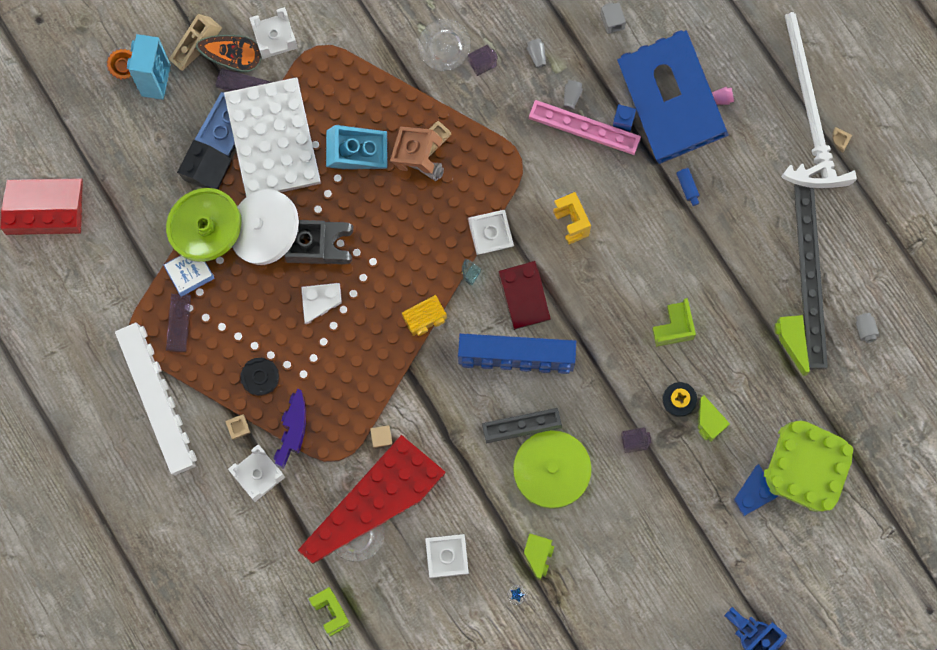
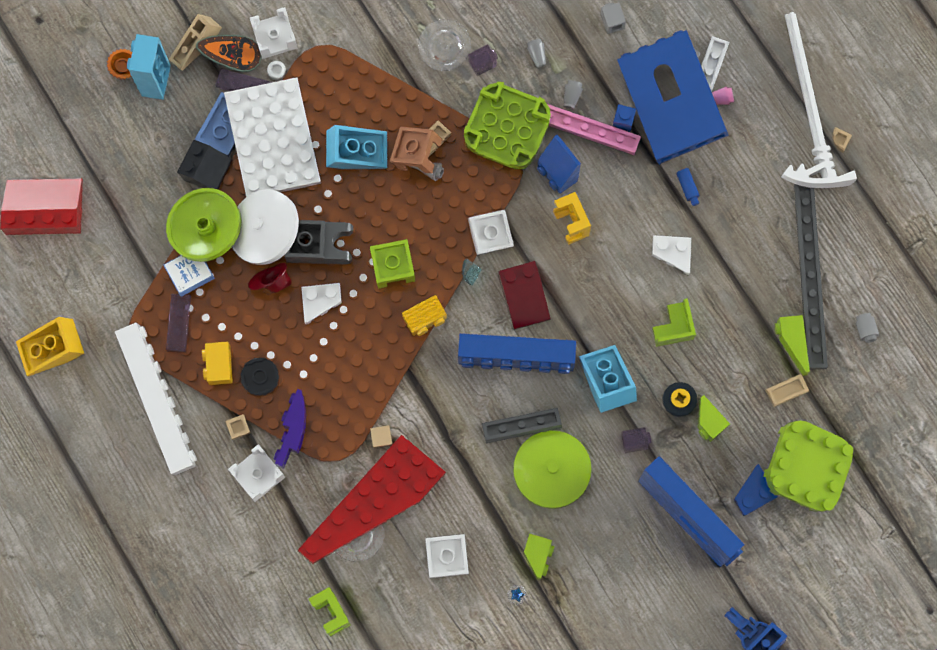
(50, 346): none -> yellow slope
(218, 363): none -> yellow brick
(272, 279): none -> dark red piece
(276, 70): none -> white tile
(392, 263): none -> lime panel
(507, 125): none -> lime plate
(559, 165): none -> blue slope
(608, 378): none -> medium azure slope
(673, 250): none -> white wing
(691, 512): none -> blue panel
(713, 59): none -> white tile
(787, 390): none -> tan tile

